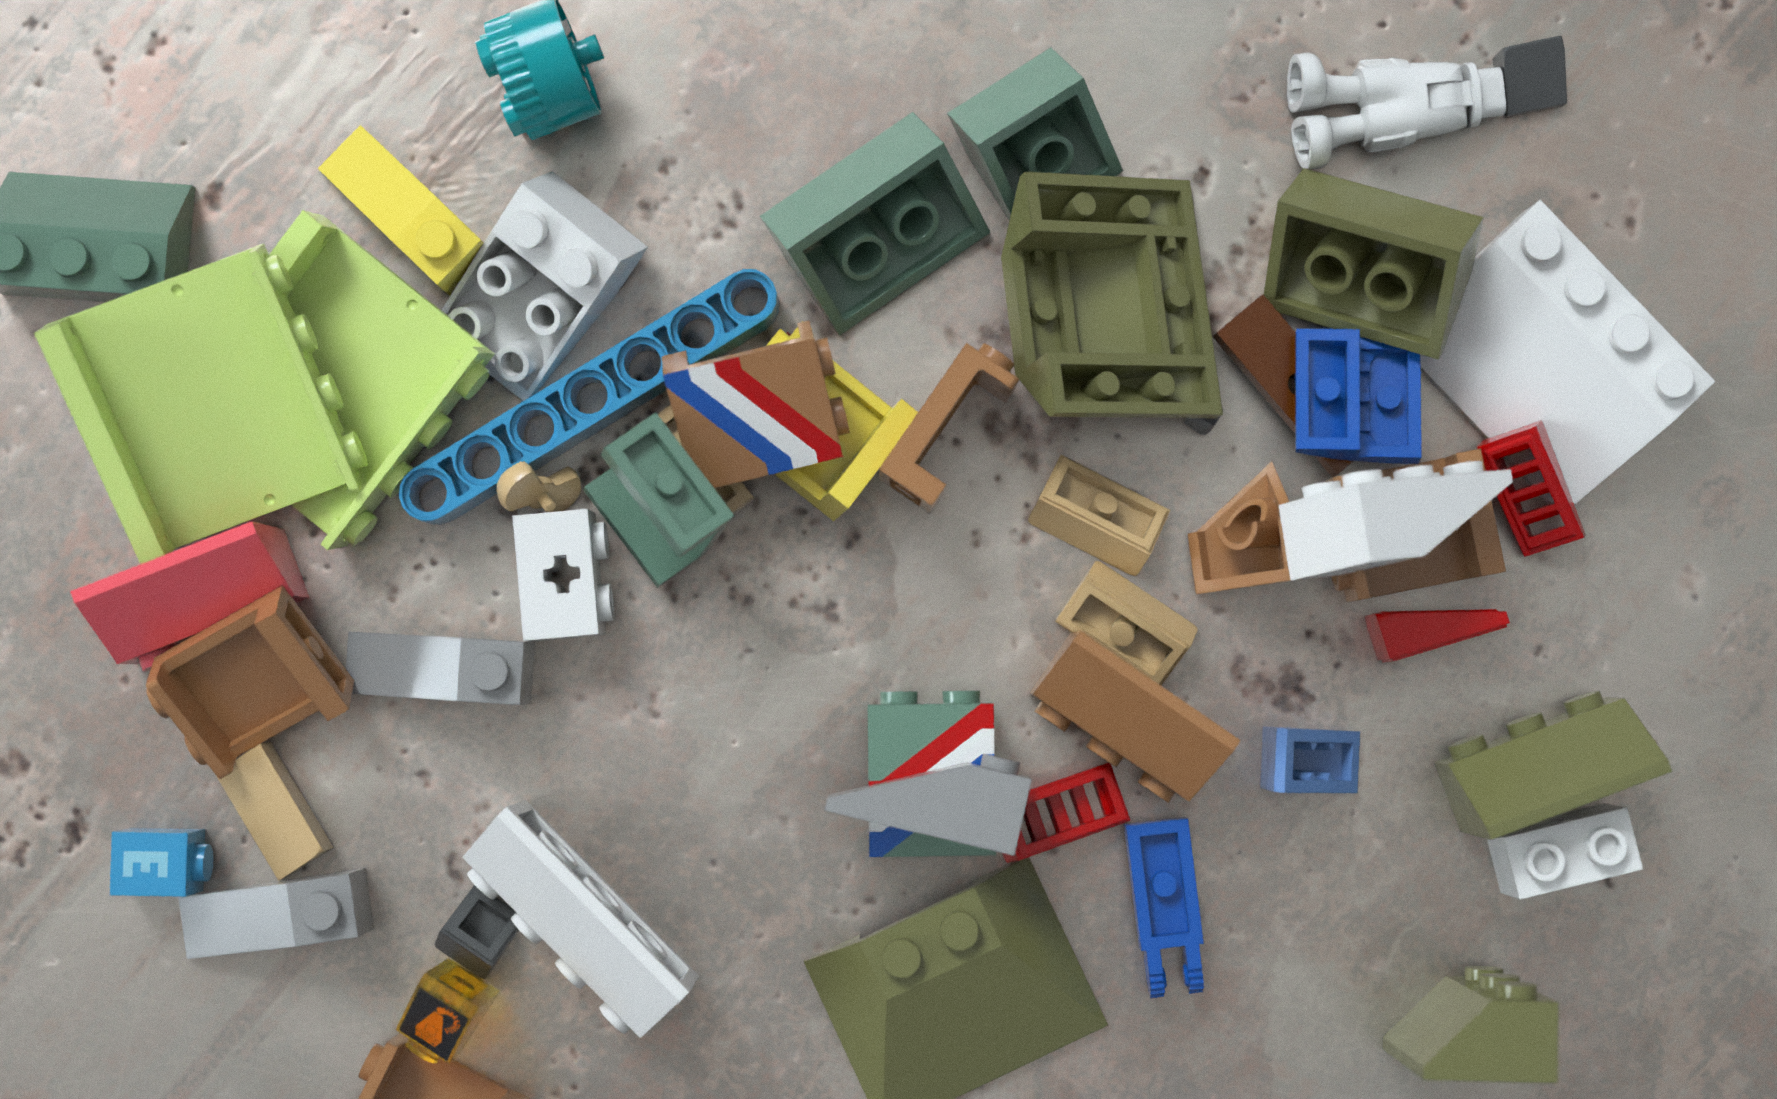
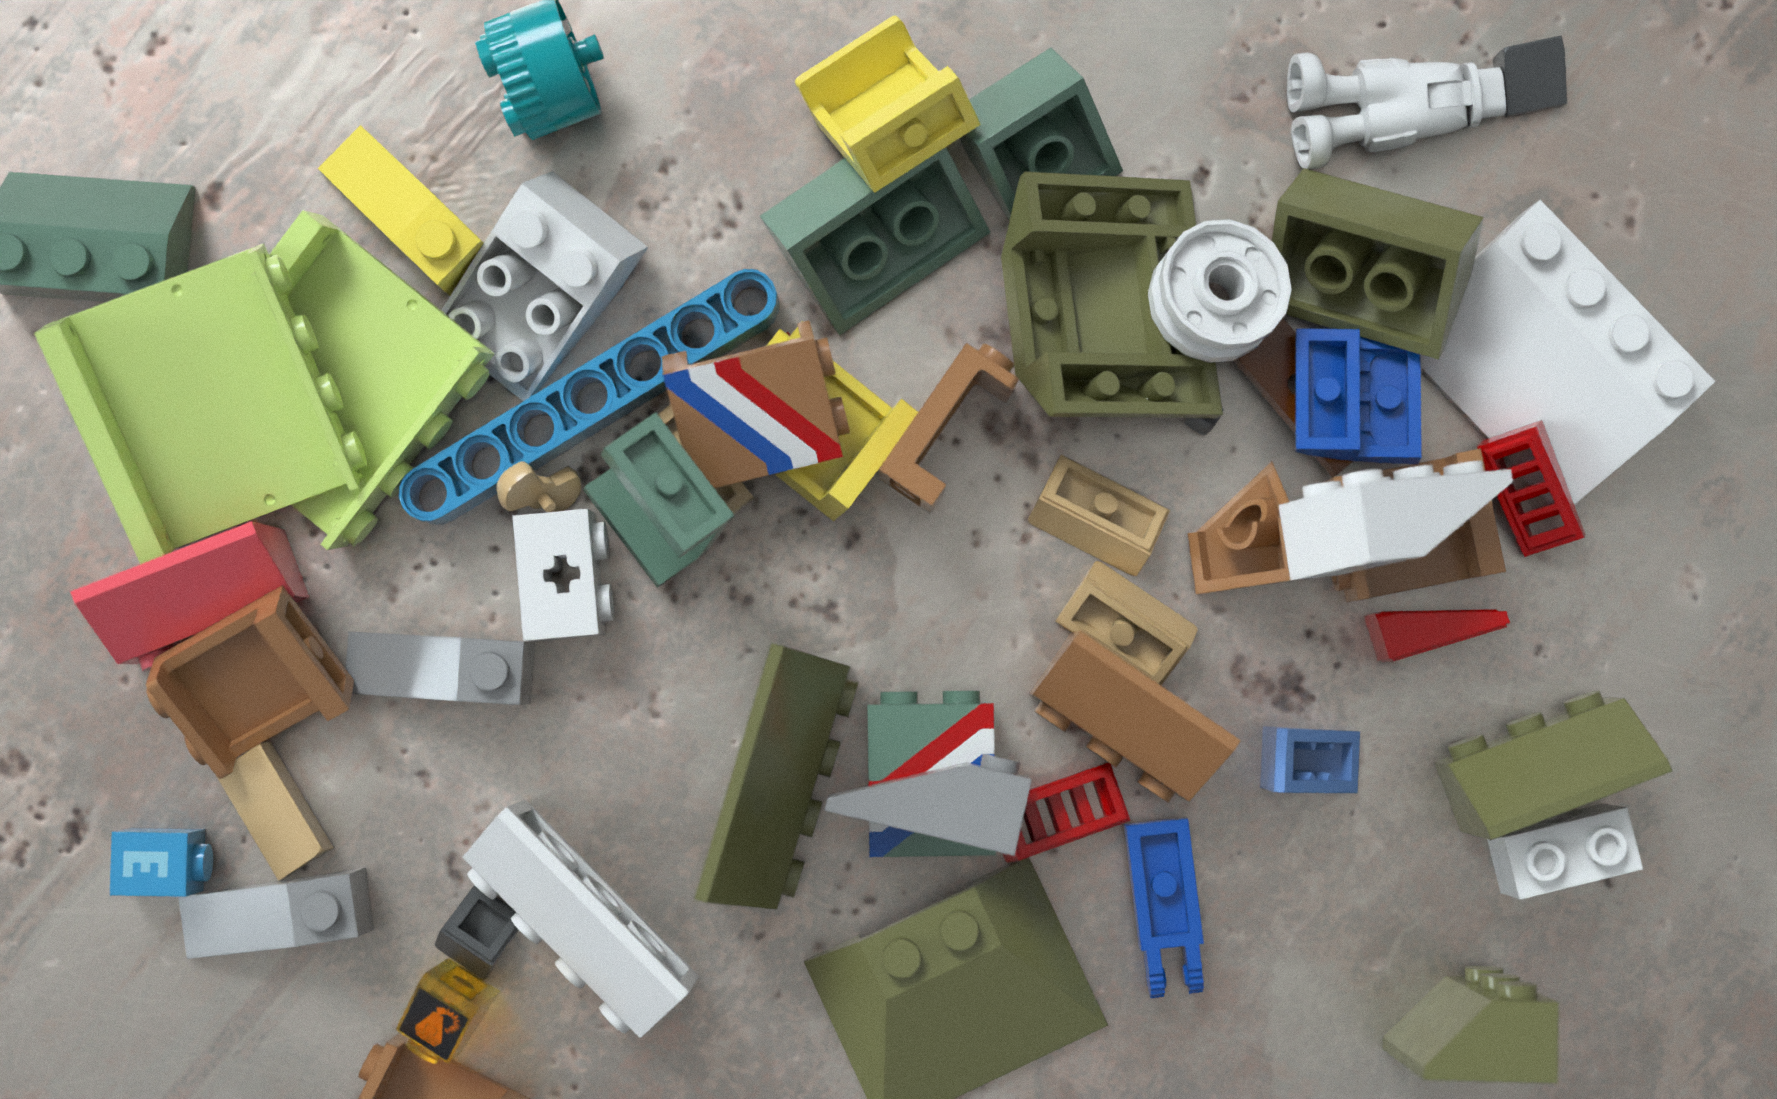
(775, 780): none -> olive slope
(886, 103): none -> light yellow panel
(1242, 264): none -> white wheel

